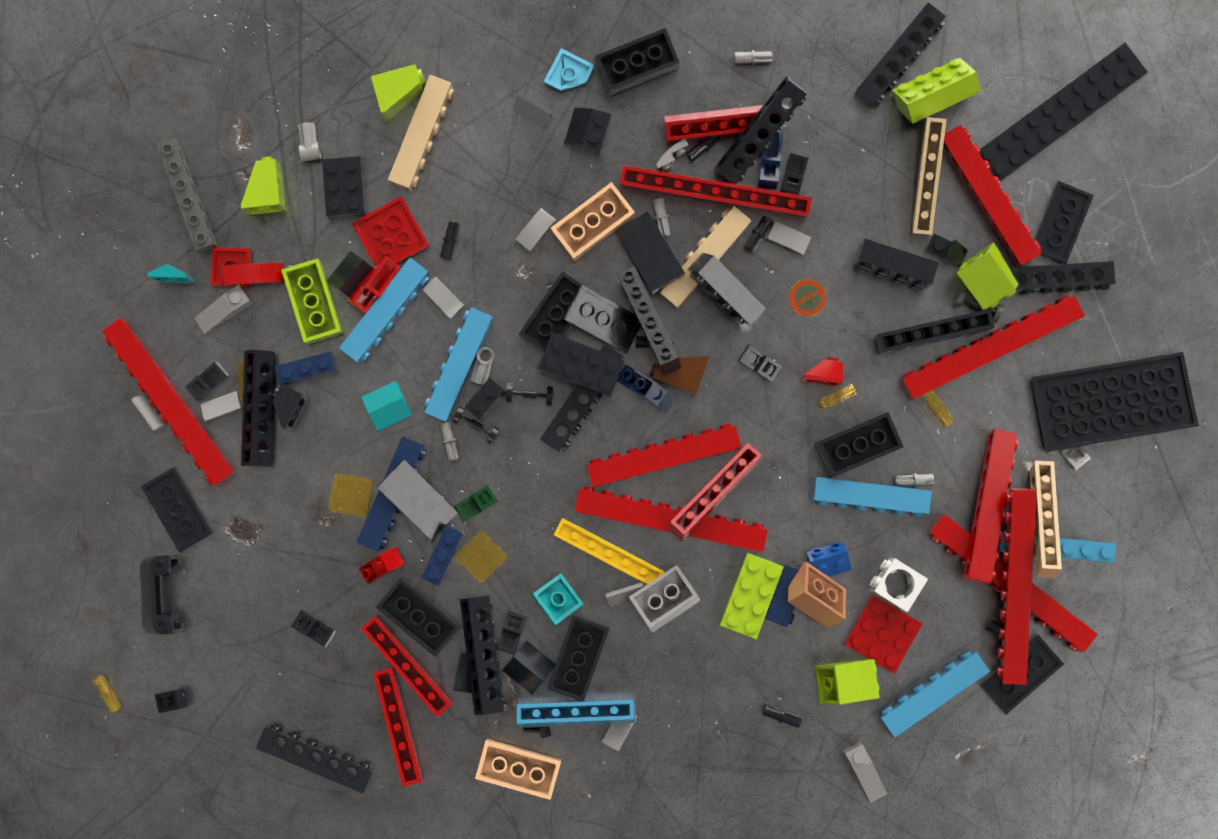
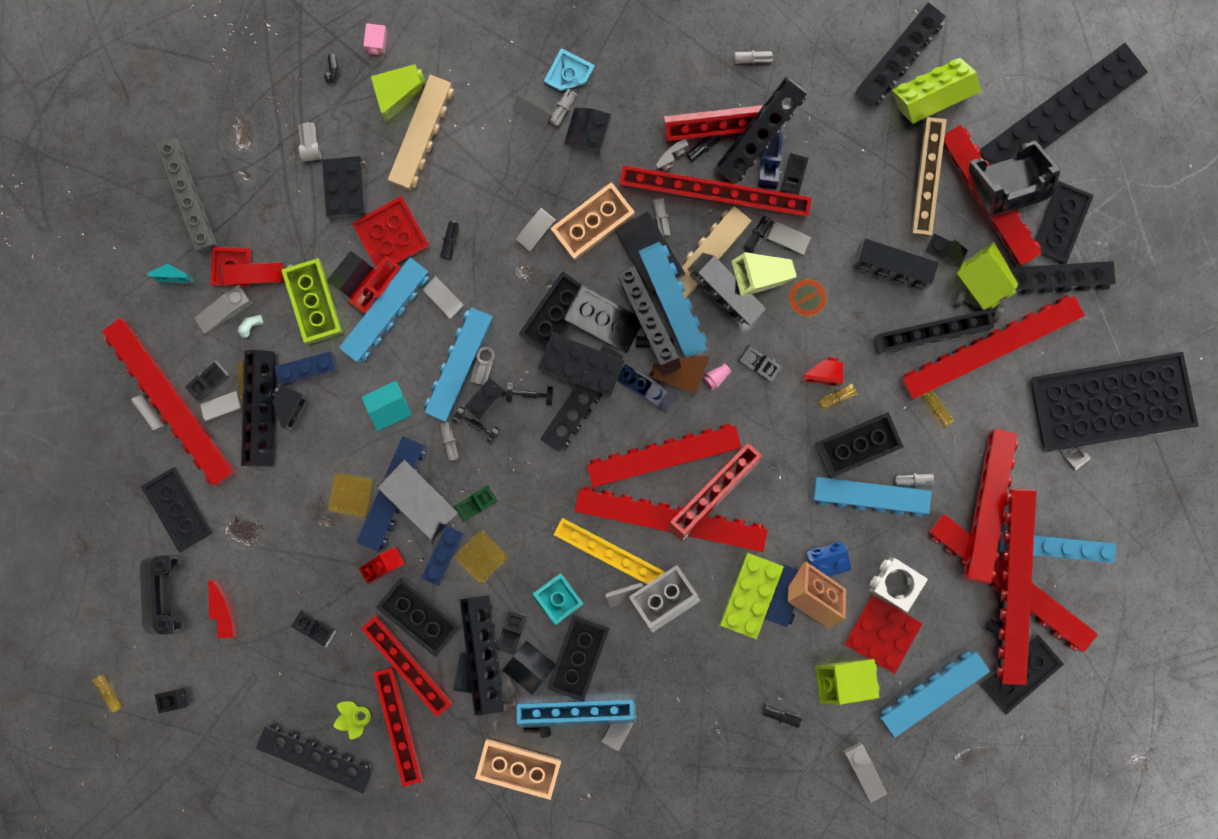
(221, 610): none -> red slope
(247, 323): none -> light aqua arm
(264, 188): lime slope -> none
(334, 67): none -> black arm
(349, 719): none -> lime plate
(375, 39): none -> bright pink brick
(562, 107): none -> light grey axle
(637, 61): black brick -> none
(672, 299): none -> dark azure brick
(716, 377): none -> bright pink cone
(761, 272): none -> yellowish green slope
(1016, 181): none -> black windscreen
(1046, 520): tan brick -> none

